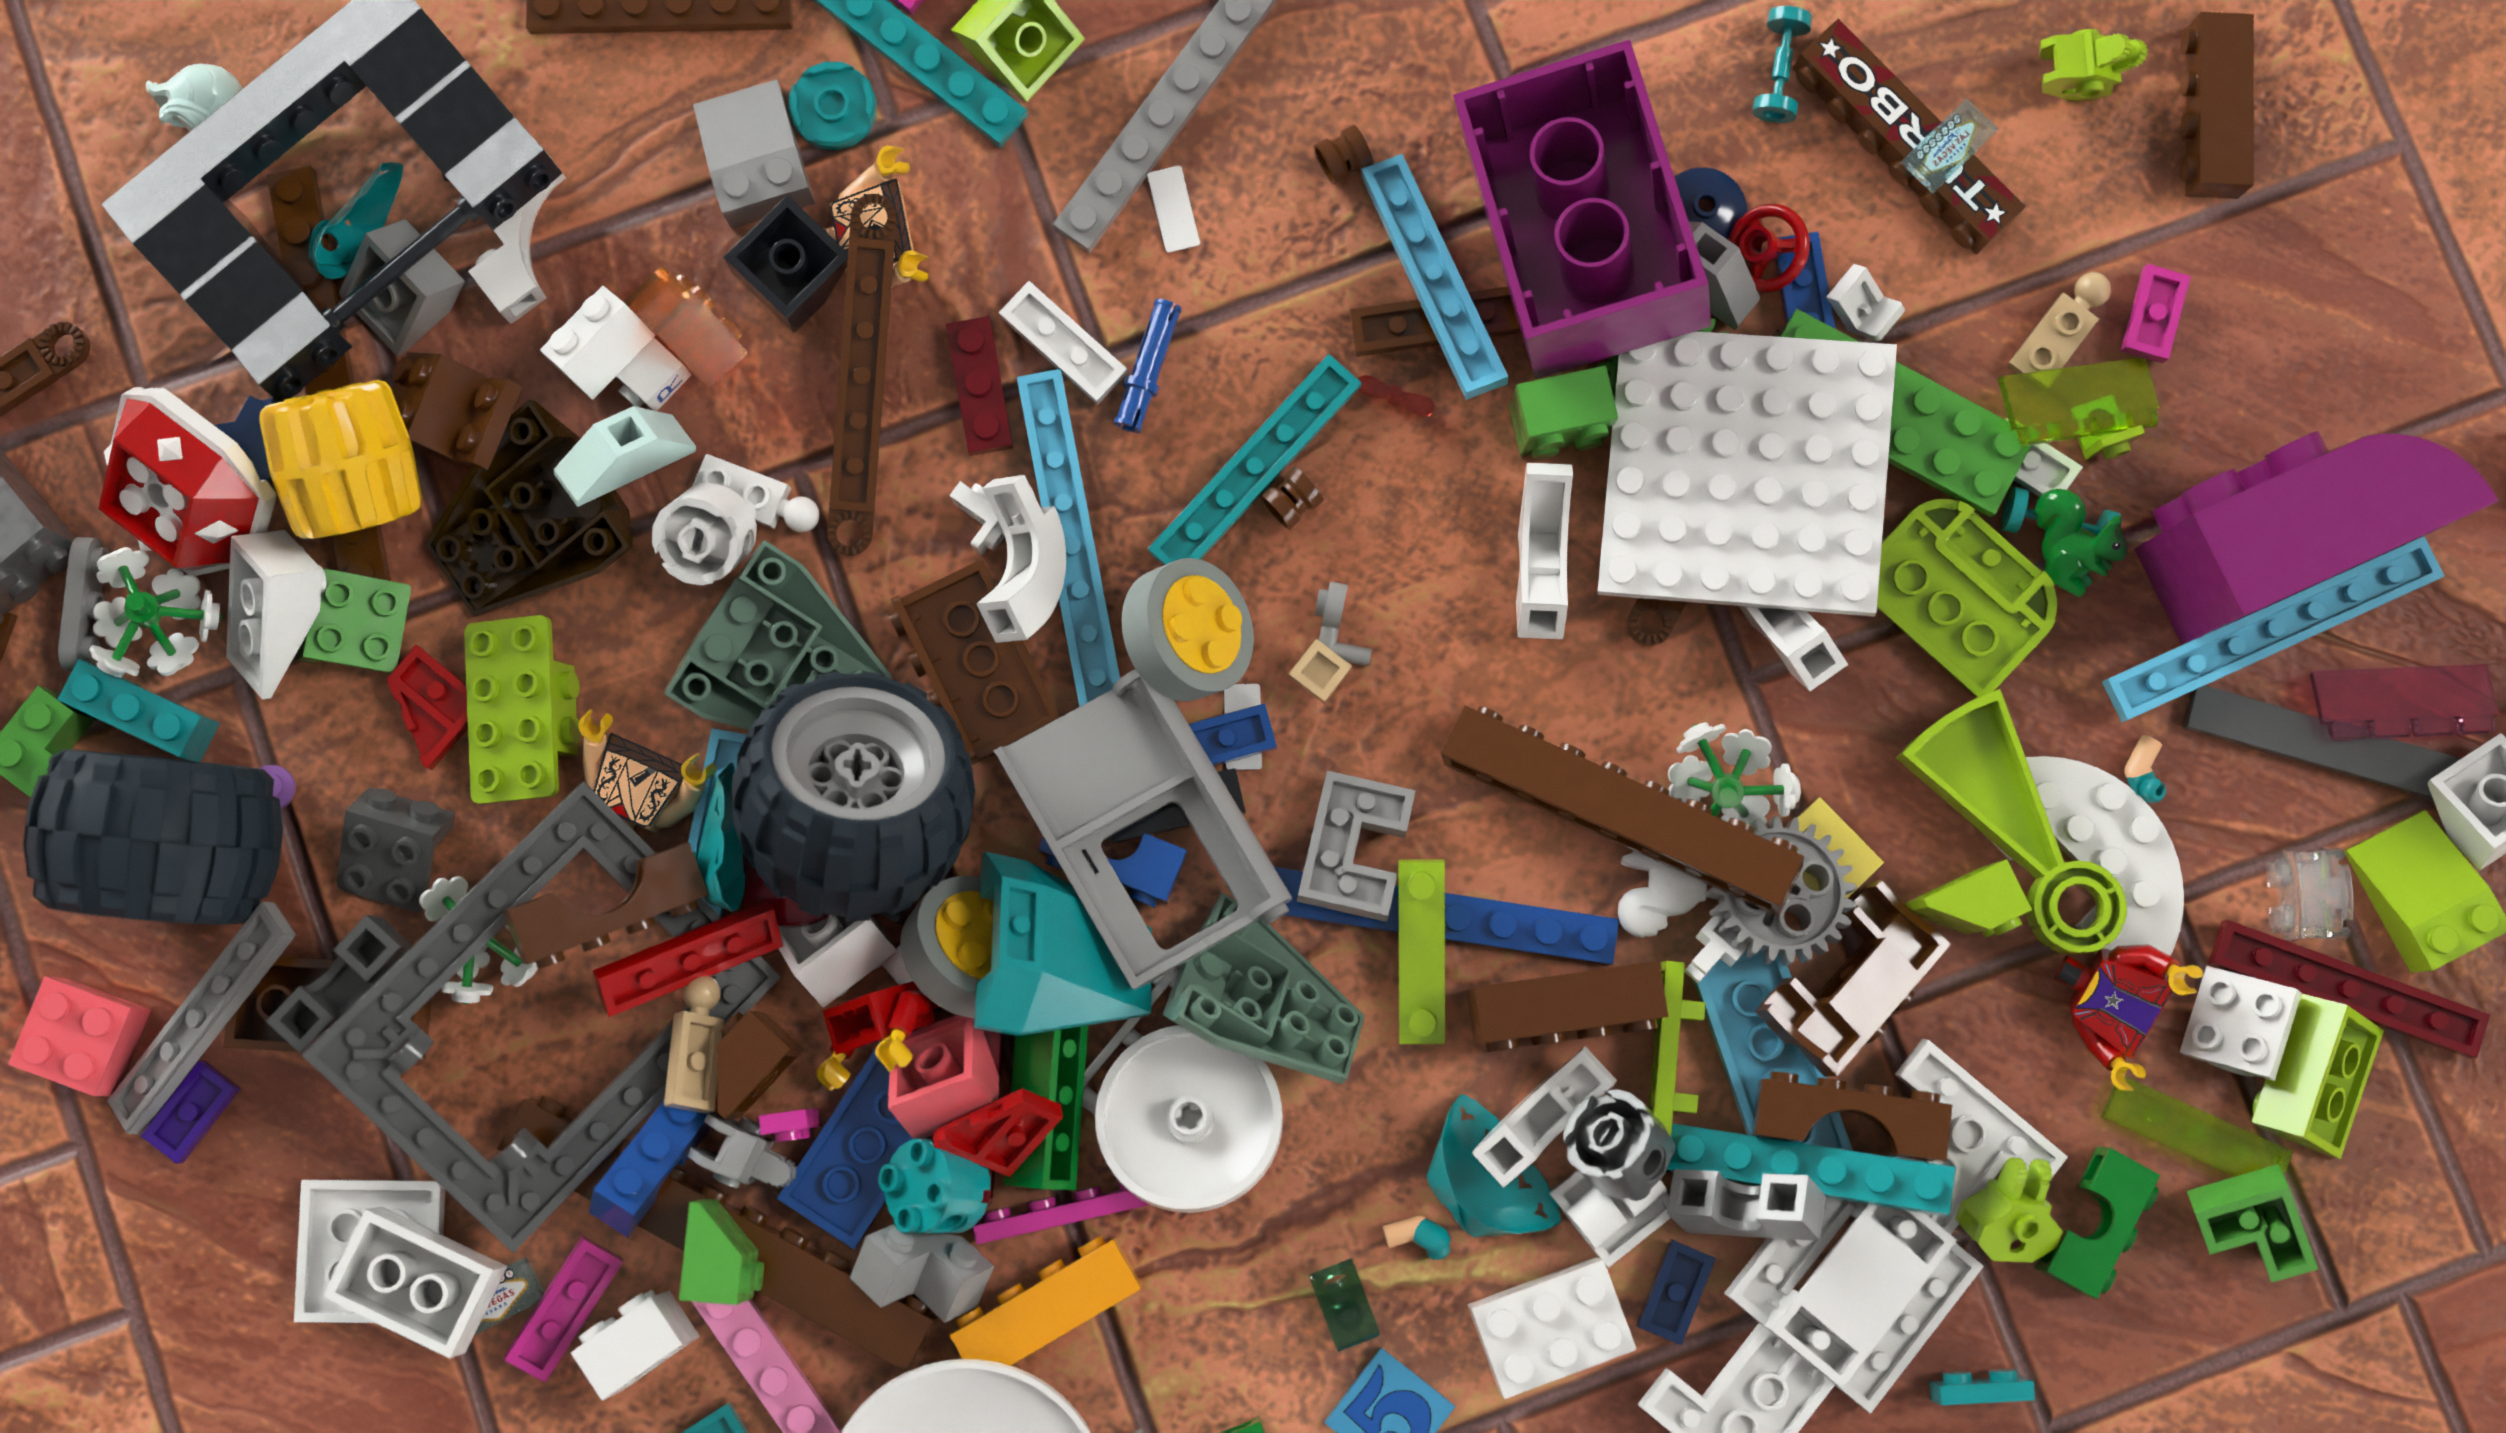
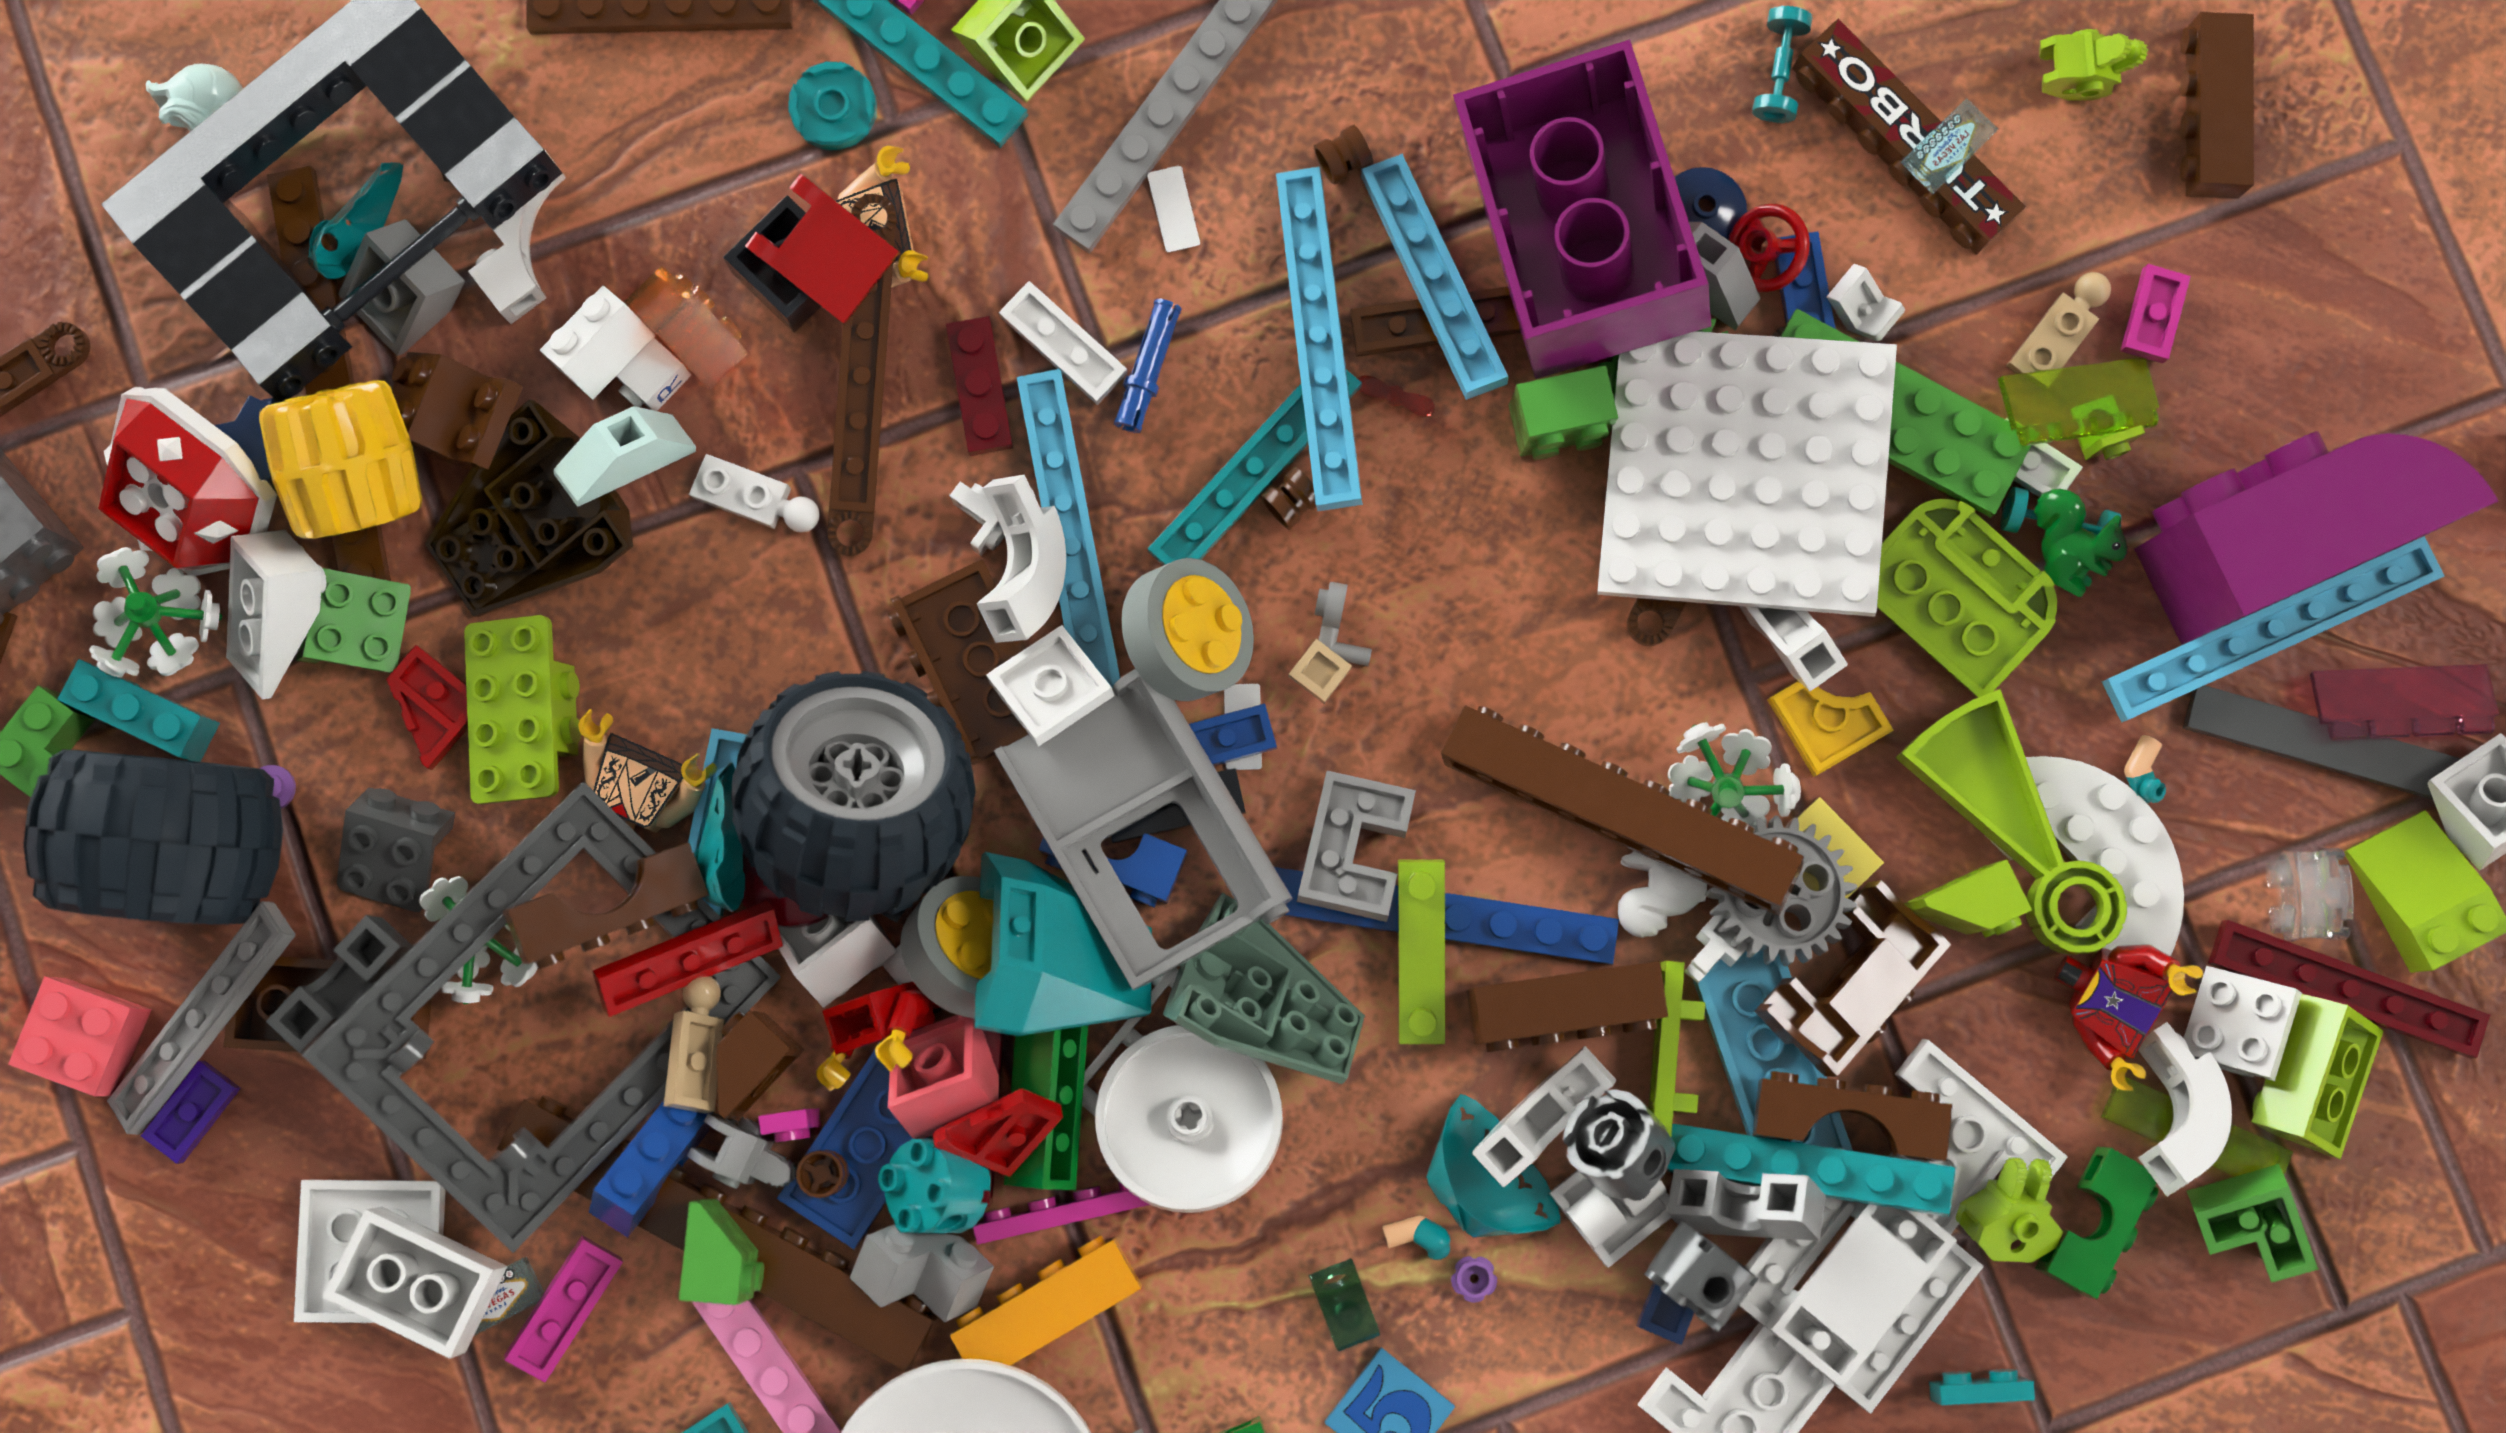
(80, 597): light grey plate -> none
(627, 1349): white brick -> none
(705, 533): white brick -> none
(752, 153): light grey slope -> none
(763, 638): sand green wedge -> none
(816, 1176): none -> reddish brown wheel
(828, 253): none -> red flag
(1050, 685): none -> white plate
(1319, 340): none -> medium azure plate
(1461, 1278): none -> medium lavender plate
(1543, 551): white arch -> none
(1551, 1327): white brick -> none
(1700, 1276): none -> dark grey brick
(1827, 725): none -> yellow tile
(2199, 1107): none -> white arch

